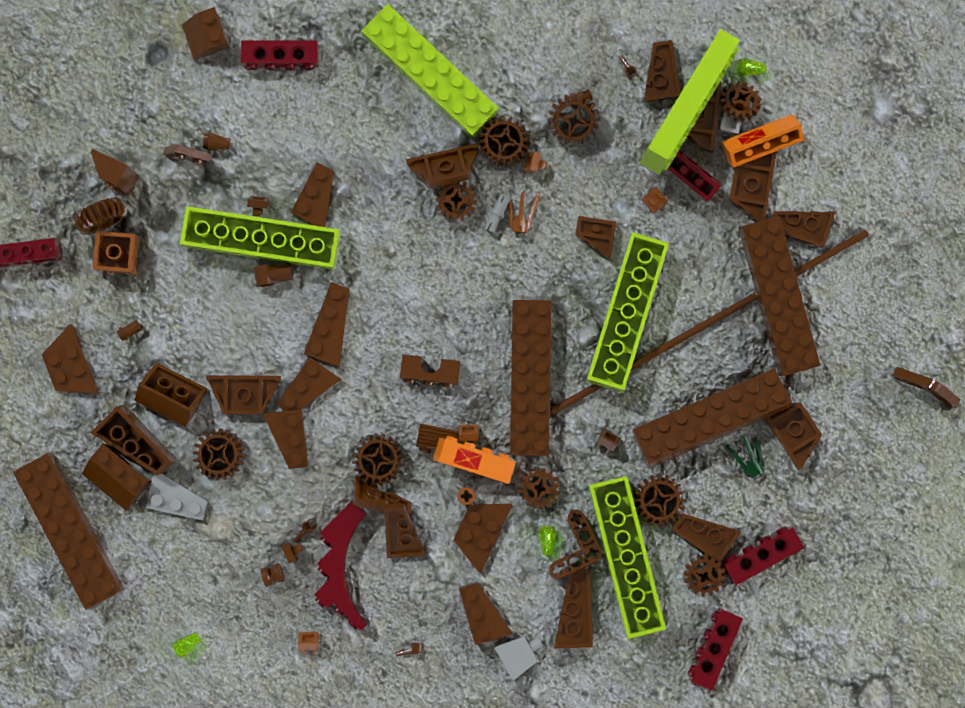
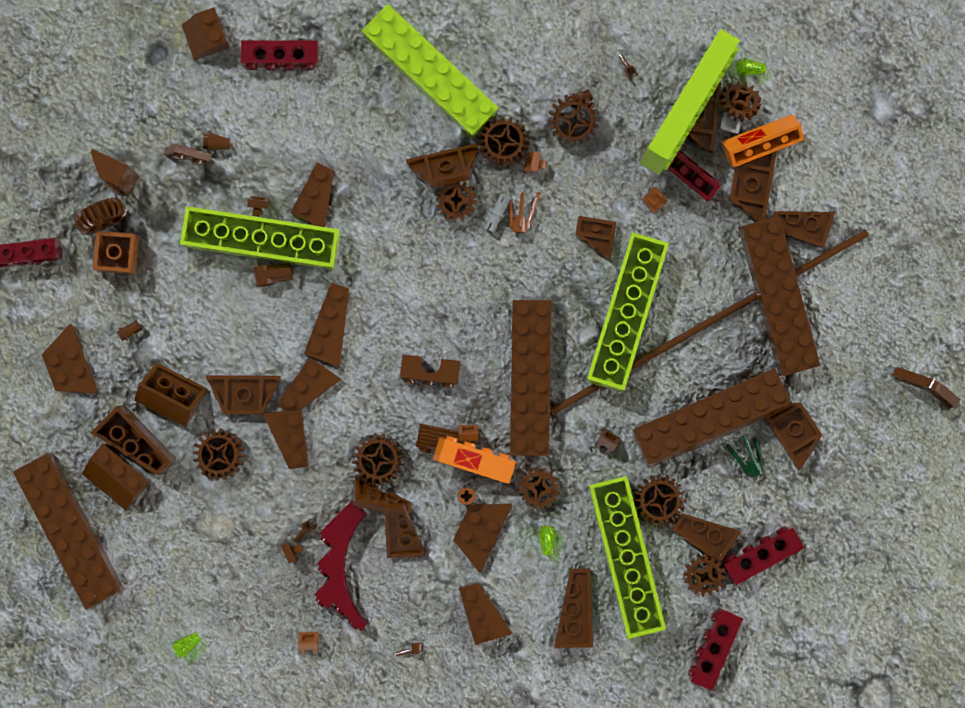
(173, 498): light grey wing -> none
(272, 574): reddish brown wheel -> none
(518, 654): light grey torso -> none
(584, 548): reddish brown beam -> none
(662, 73): reddish brown wing -> none

